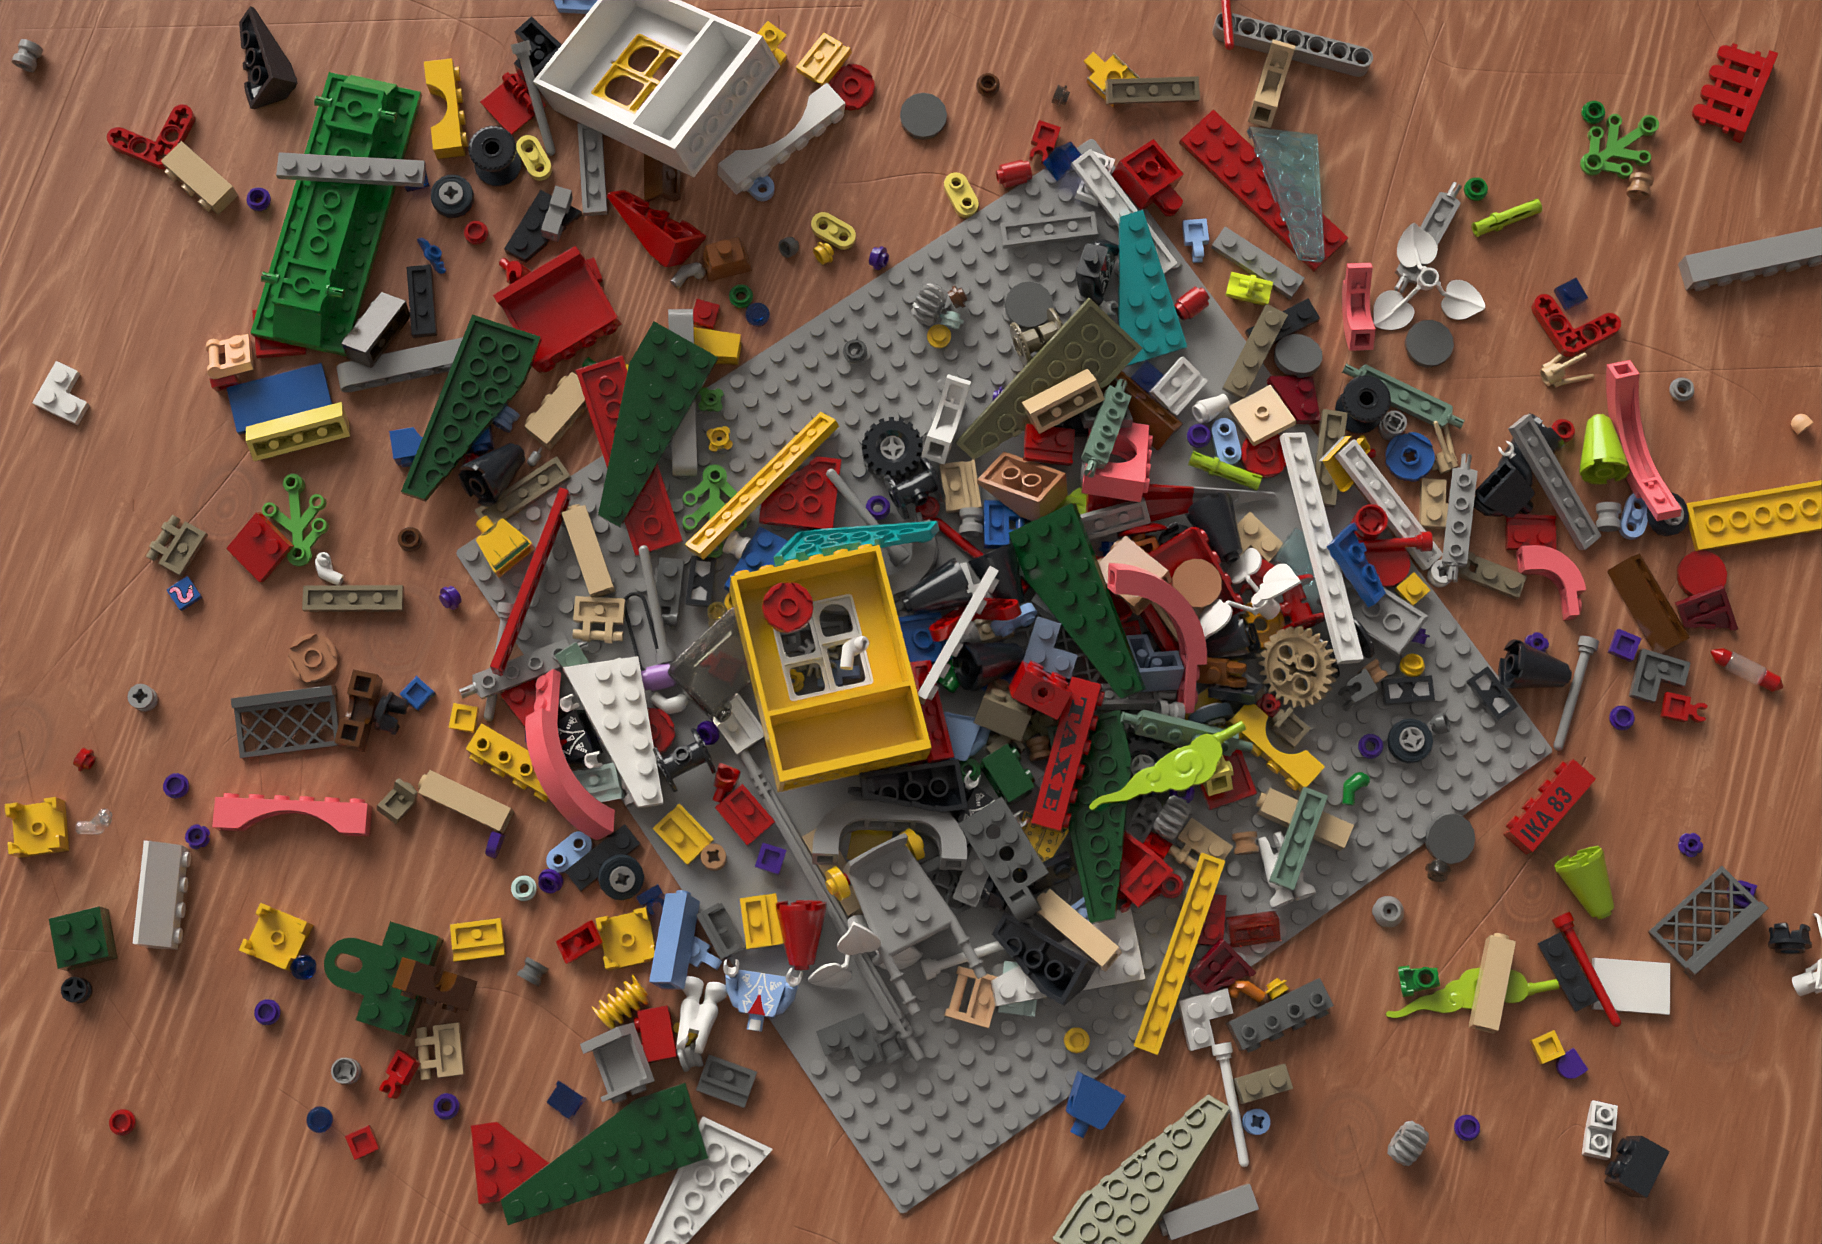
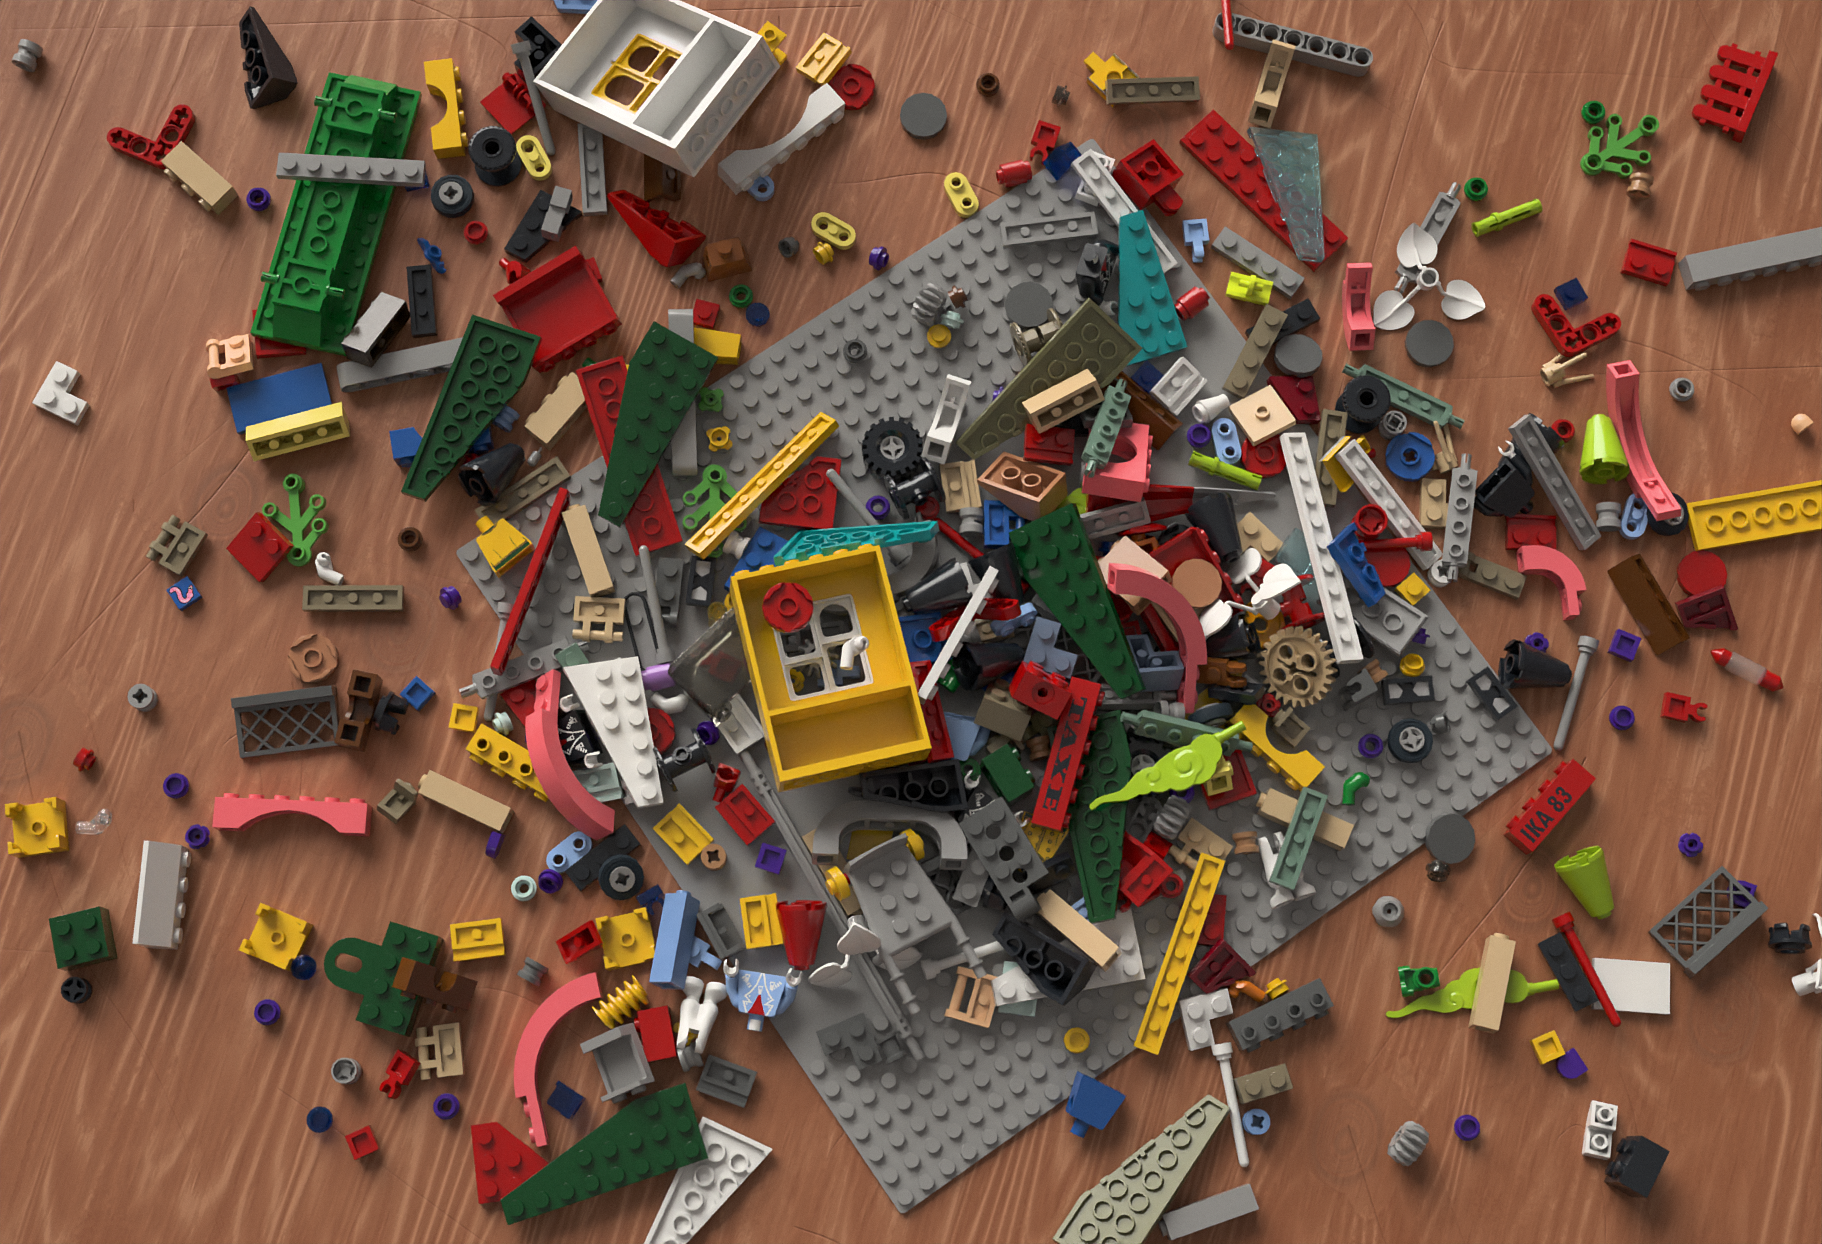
(122, 1122): red plate -> none
(502, 723): none -> light aqua plate
(529, 1051): none -> coral arch
(1253, 929): clear red slope -> none
(1648, 262): none -> red plate
(1652, 669): dark grey plate -> none

